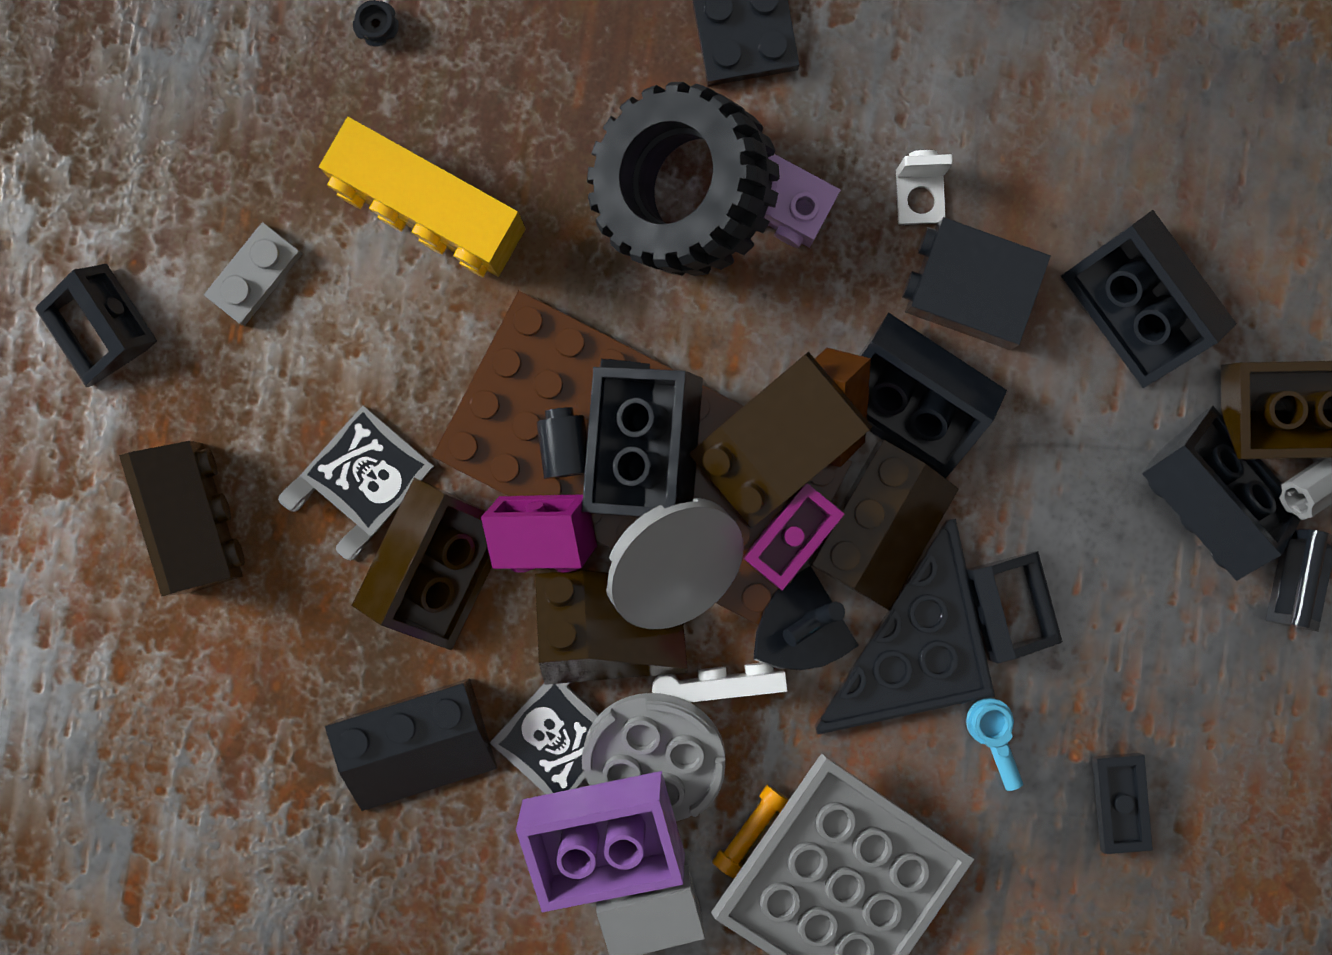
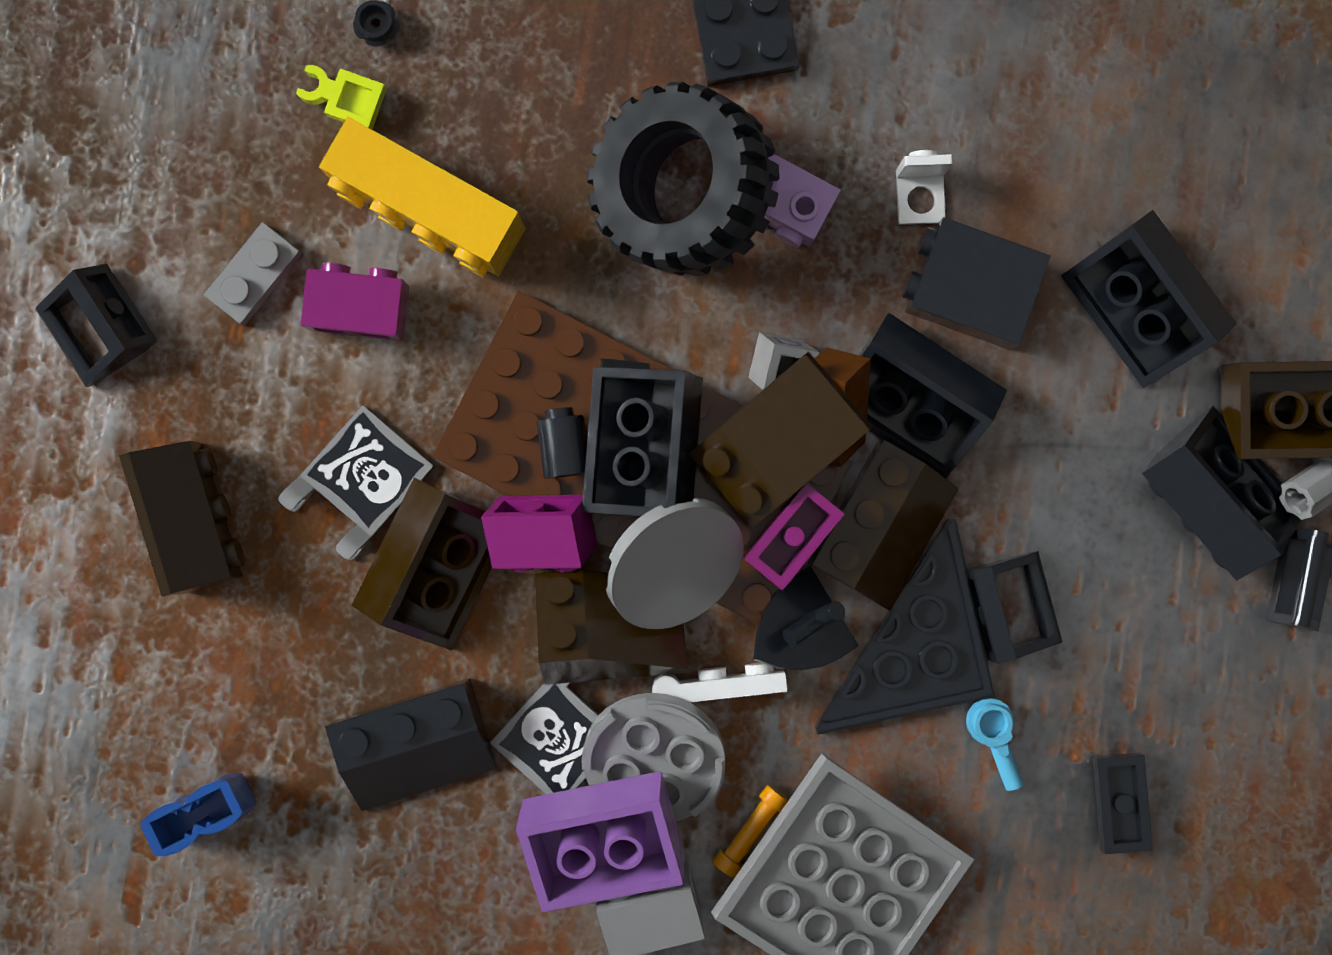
(197, 814): none -> blue brick
(347, 96): none -> neon yellow plate
(355, 302): none -> magenta brick
(774, 356): none -> light grey brick

